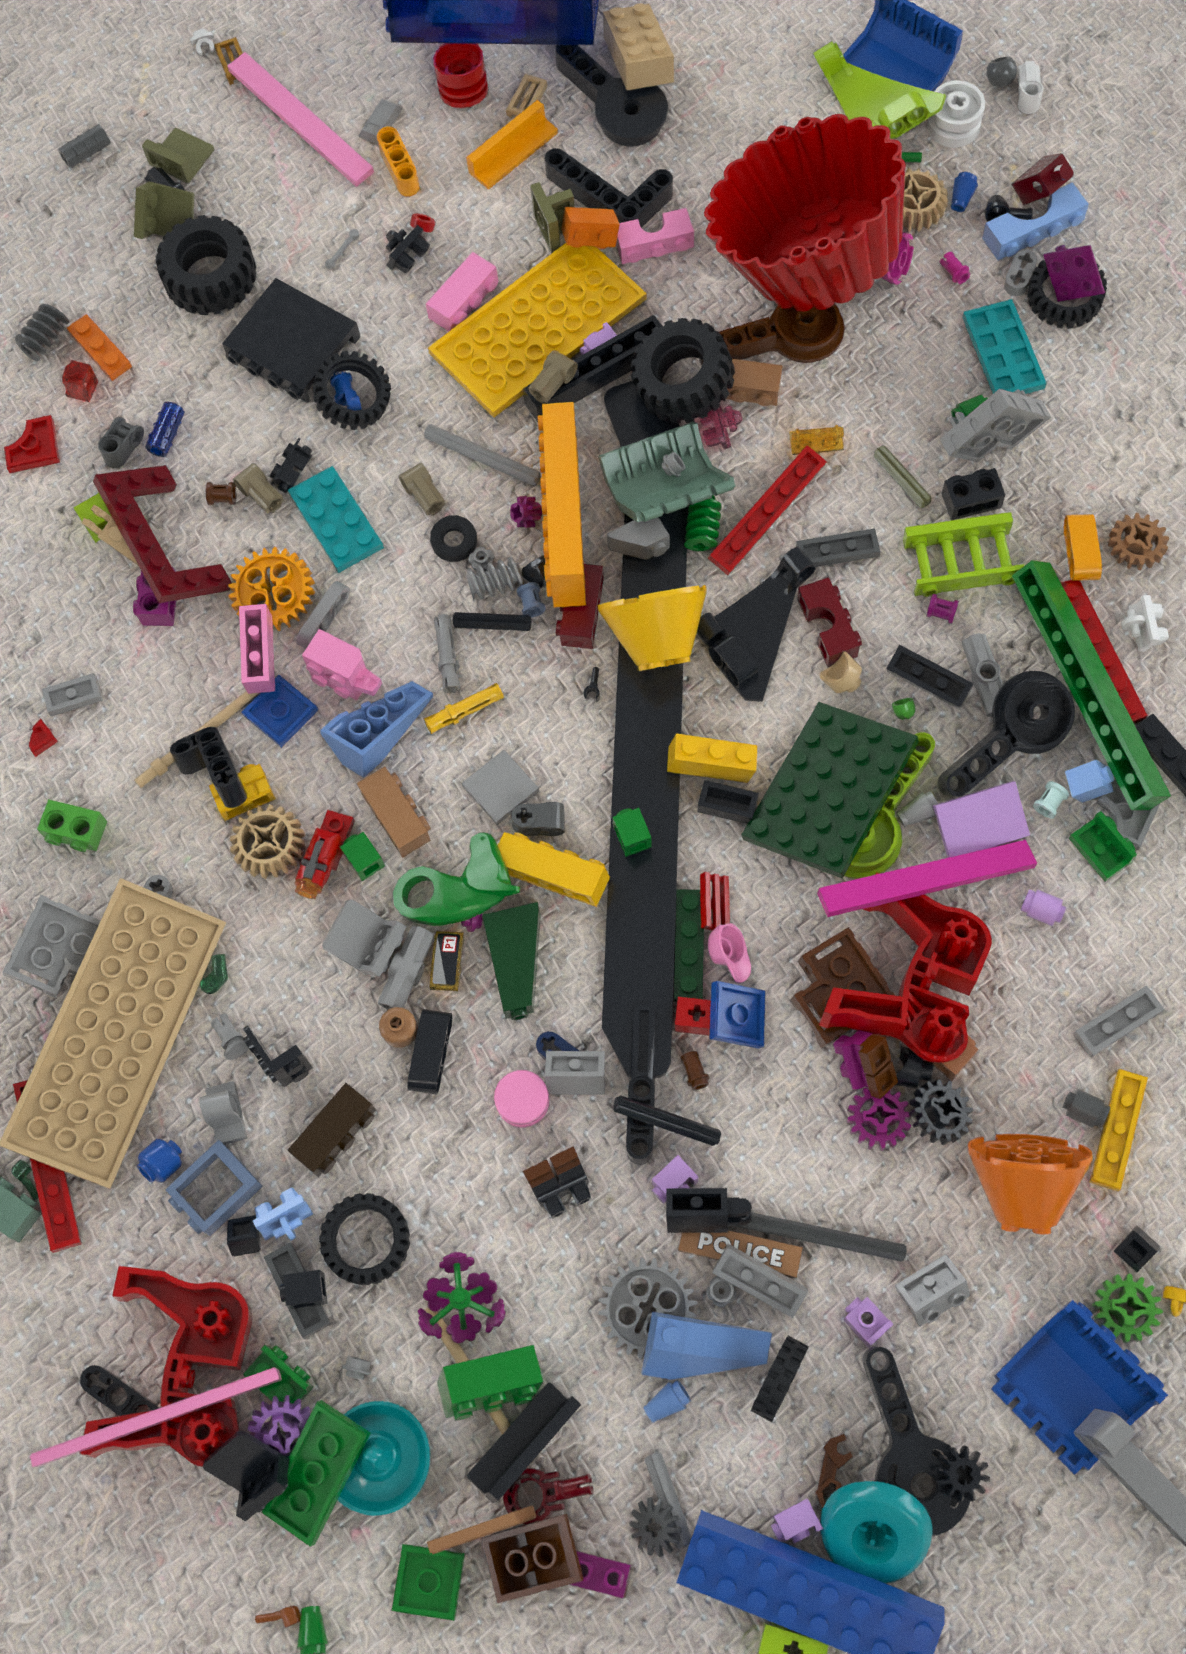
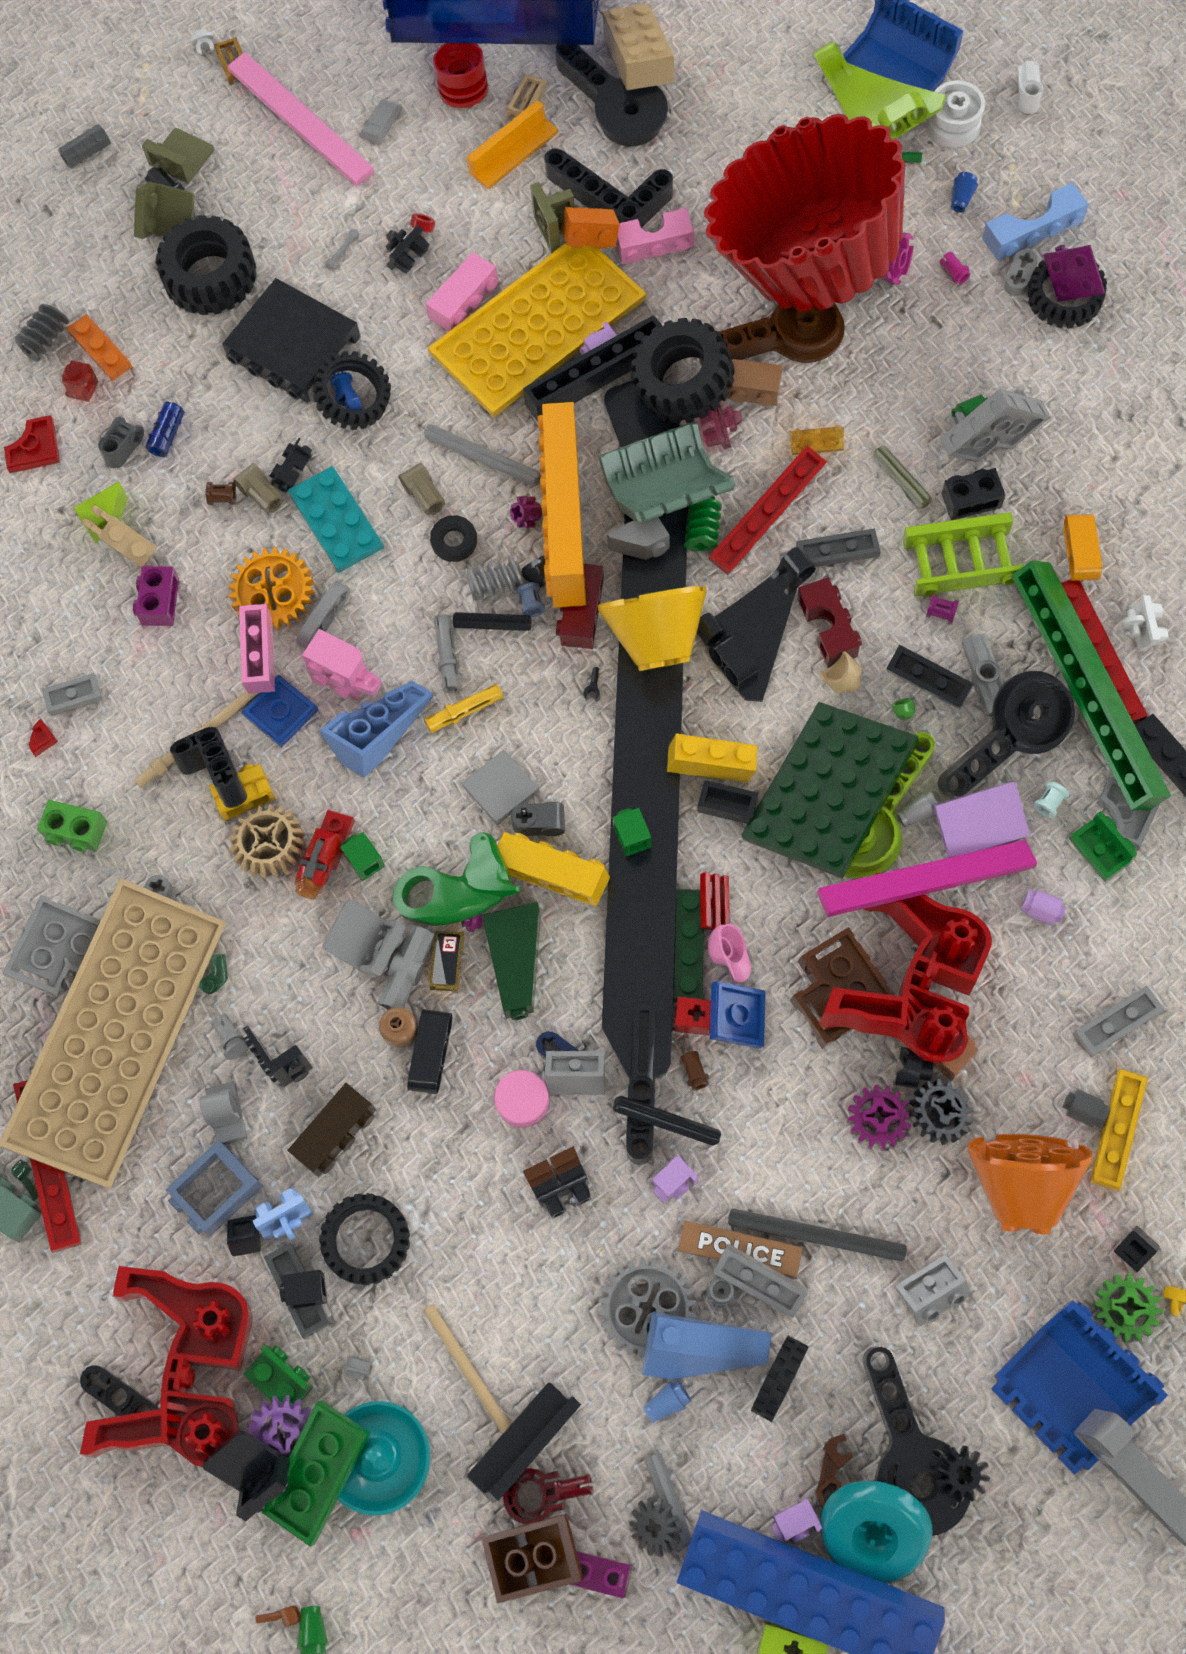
(118, 495): dark red plate -> none
(155, 1417): bright pink tile -> none
(159, 1160): blue head -> none
(395, 811): medium nougat brick -> none
(398, 161): light orange beam -> none
(428, 1582): green plate -> none
(445, 1296): magenta plant -> none
(479, 552): light grey plate -> none
(481, 1530): medium nougat tile -> none
(489, 1382): green brick -> none
(555, 372): dark tan piece -> none
(673, 464): light grey plate -> none
(704, 1210): black hinge -> none
(866, 1332): lavender brick -> none
(867, 1062): hips -> none
(923, 200): tan gear -> none
(998, 206): black bar -> none
(1001, 71): dark grey piece -> none
(1004, 348): teal plate -> none
(1049, 172): dark red torso -> none
(1090, 781): light blue brick -> none
(1138, 541): medium nougat gear -> none

